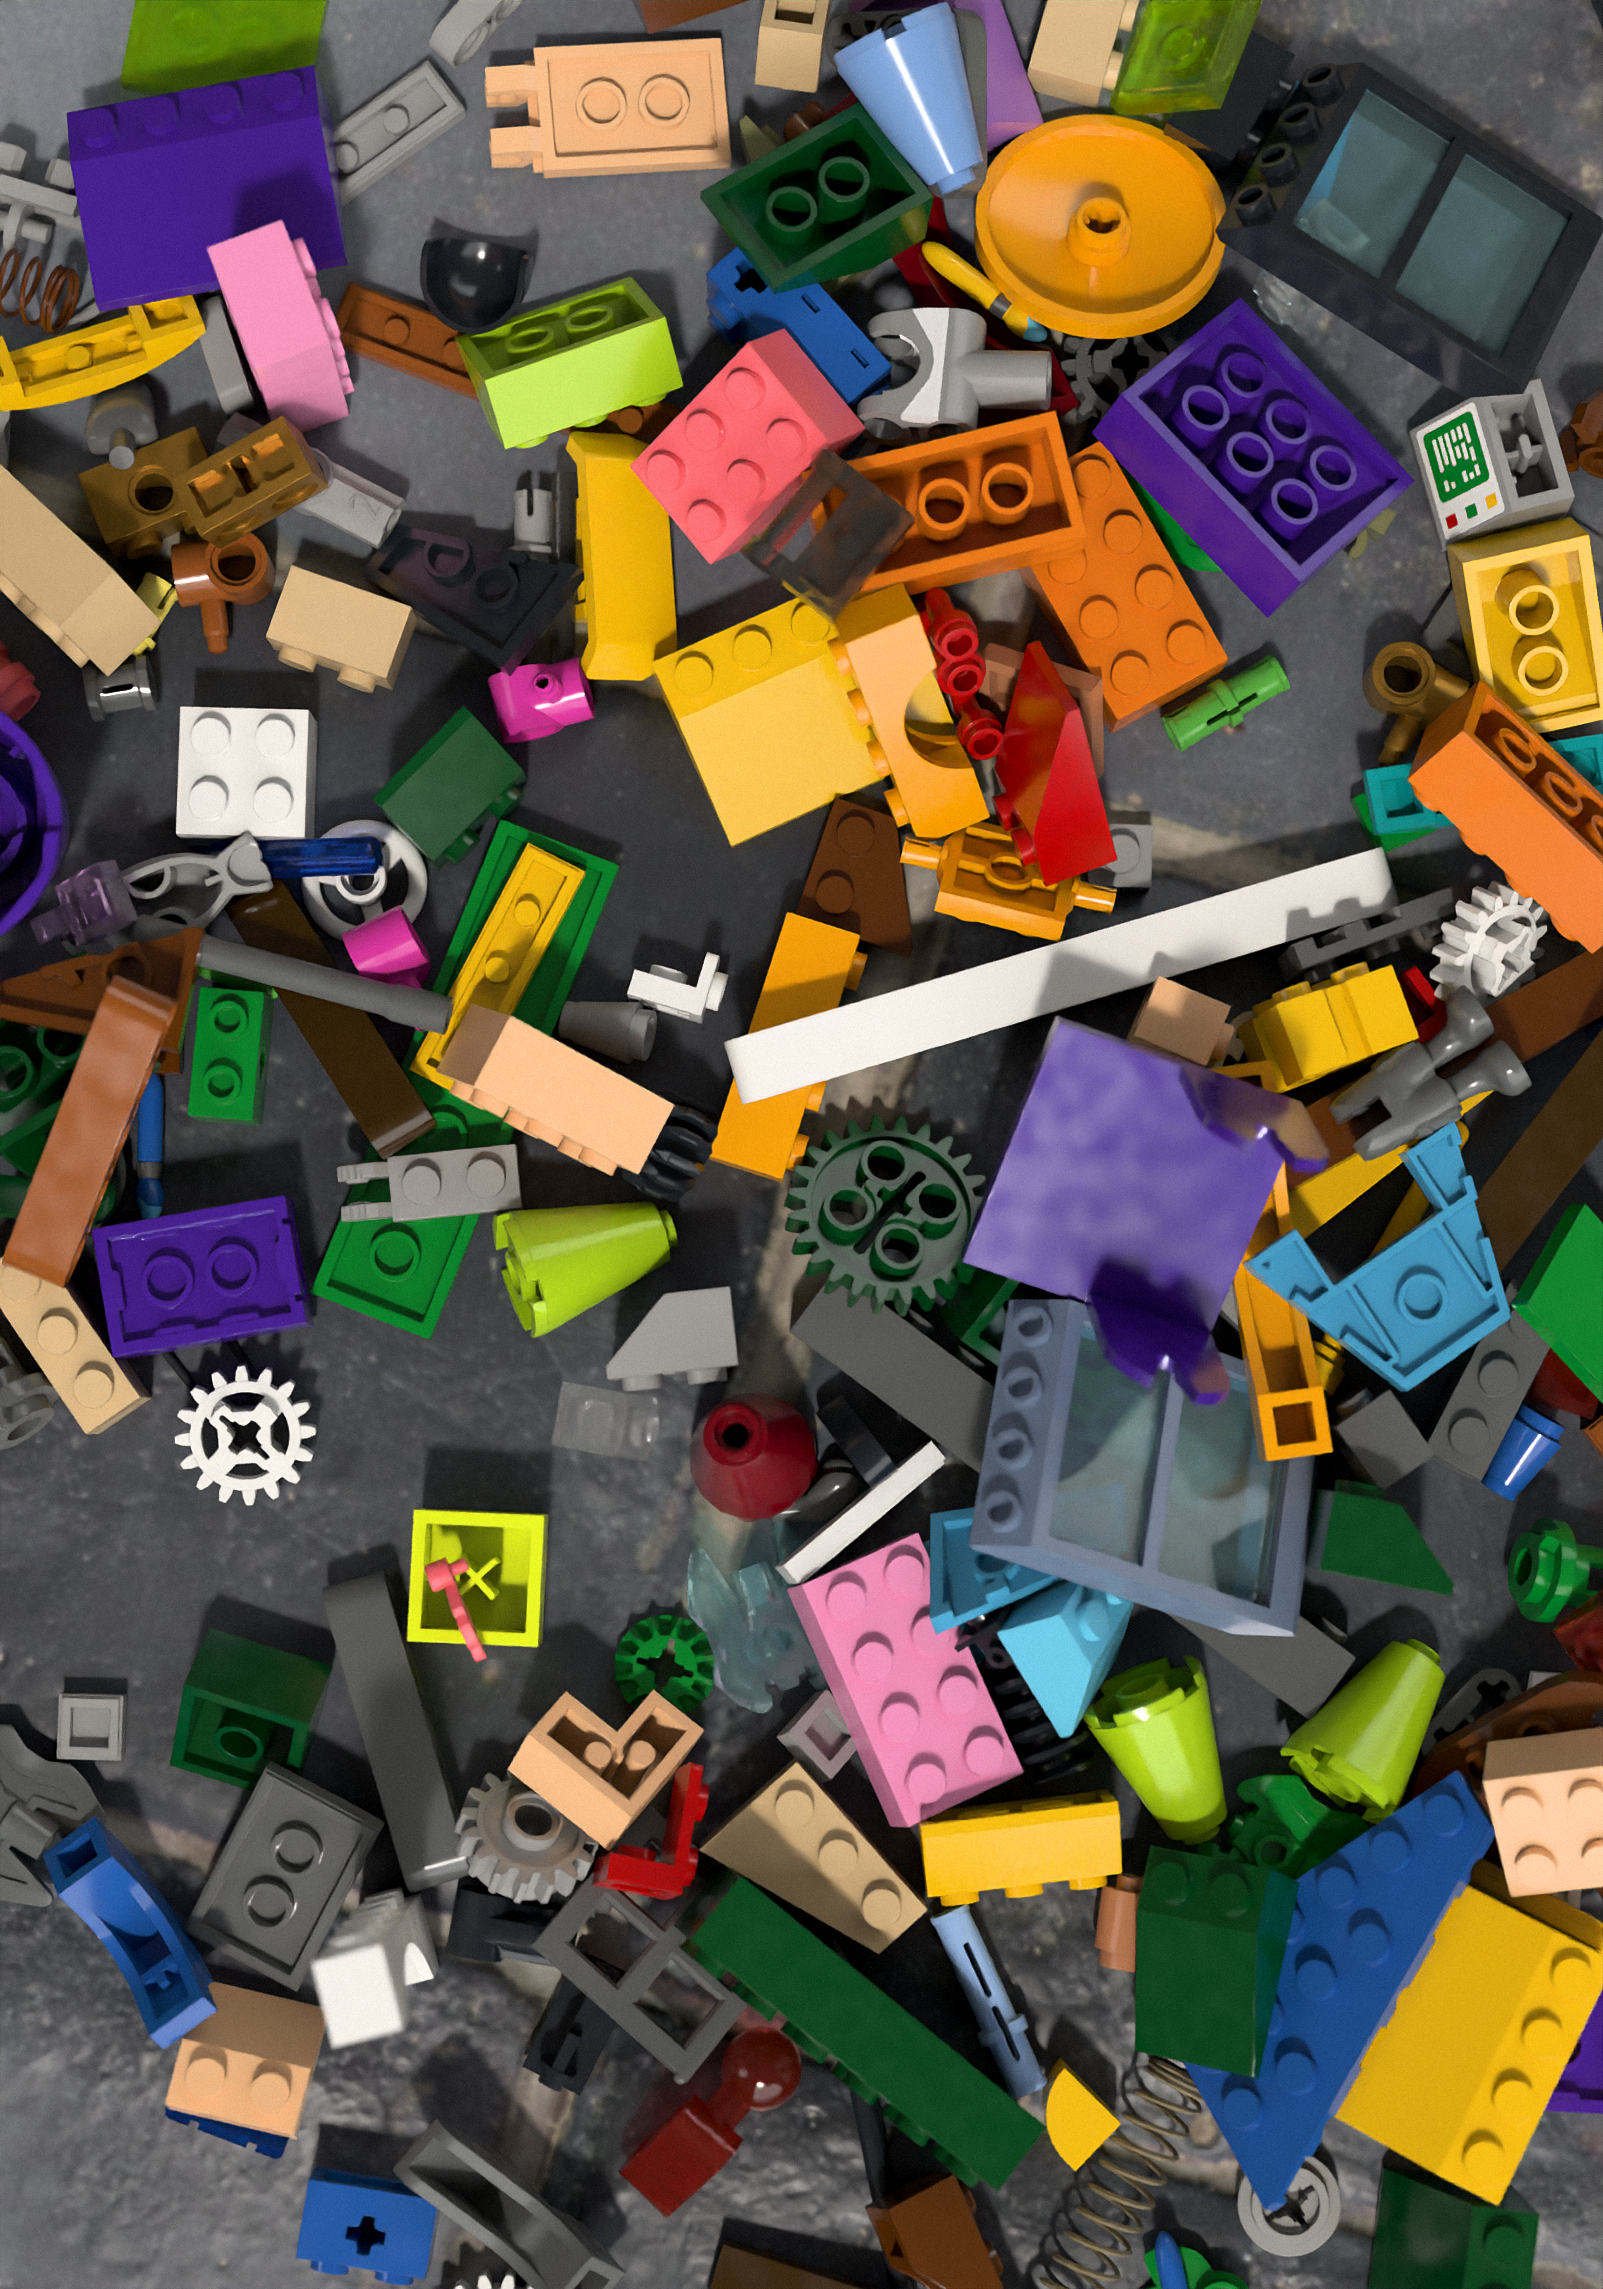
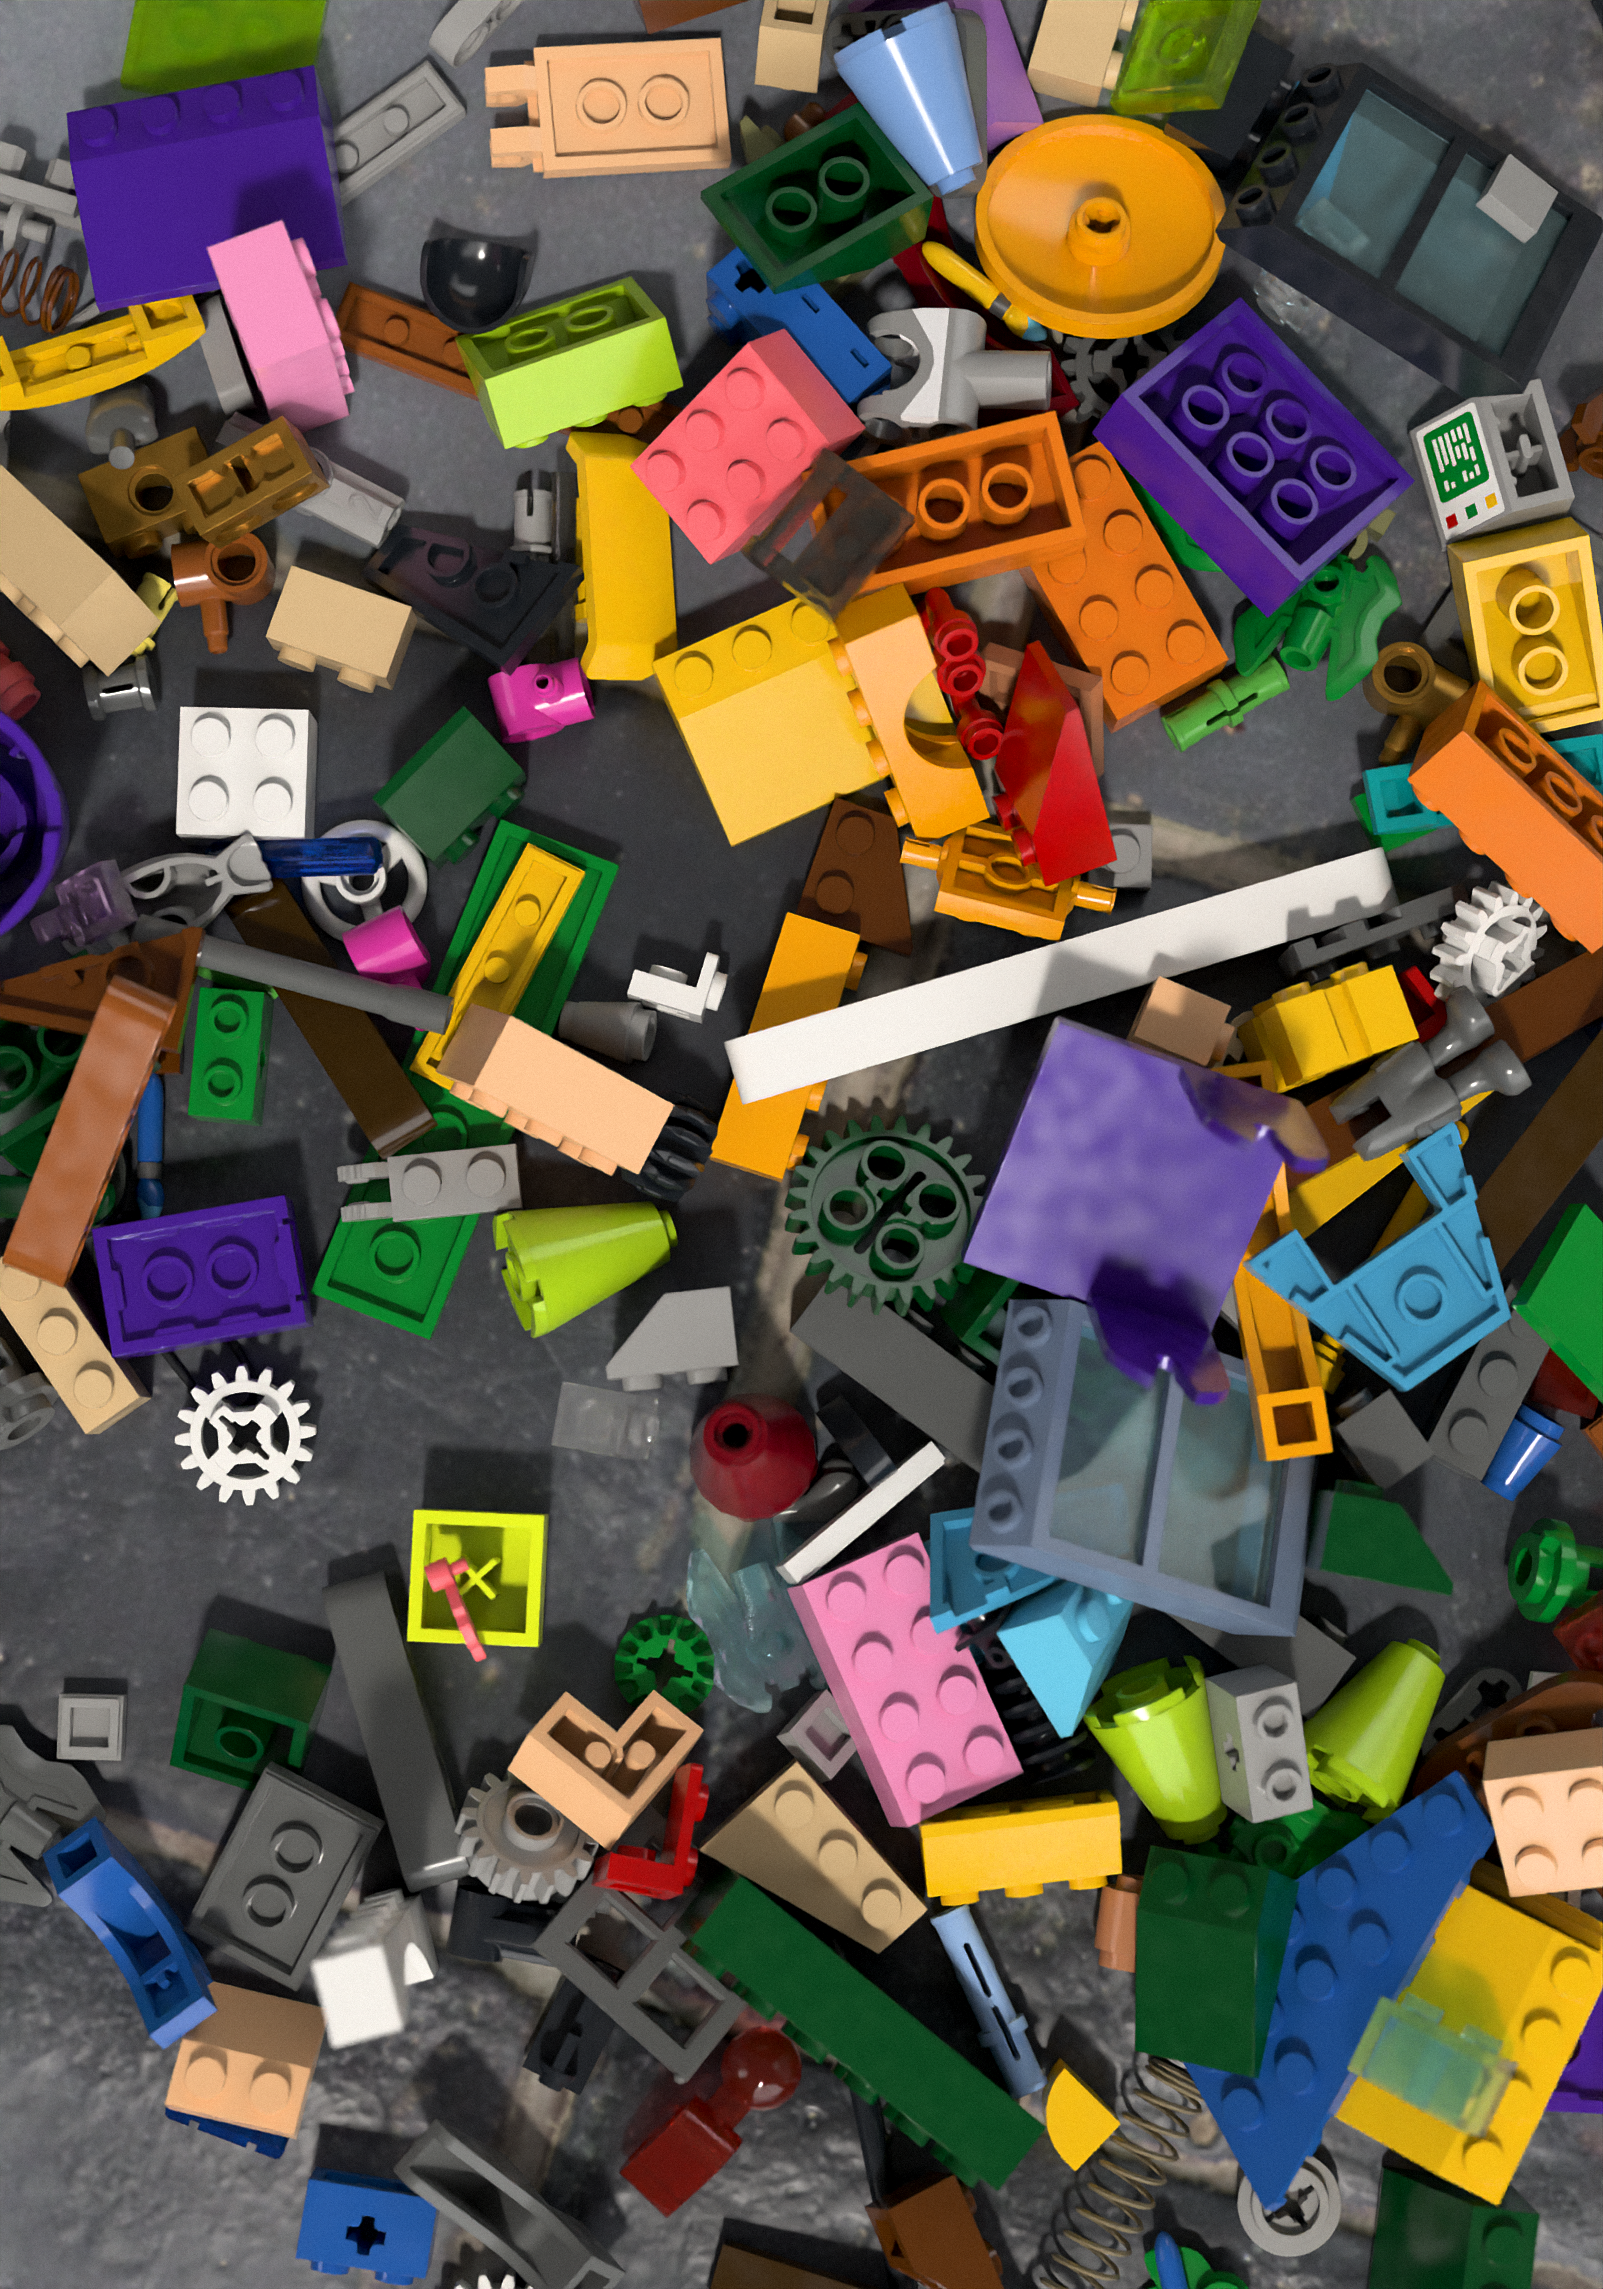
(1259, 1743): none -> light grey brick
(1332, 611): none -> green piece
(1433, 2065): none -> clear light blue brick
(1516, 198): none -> light grey tile

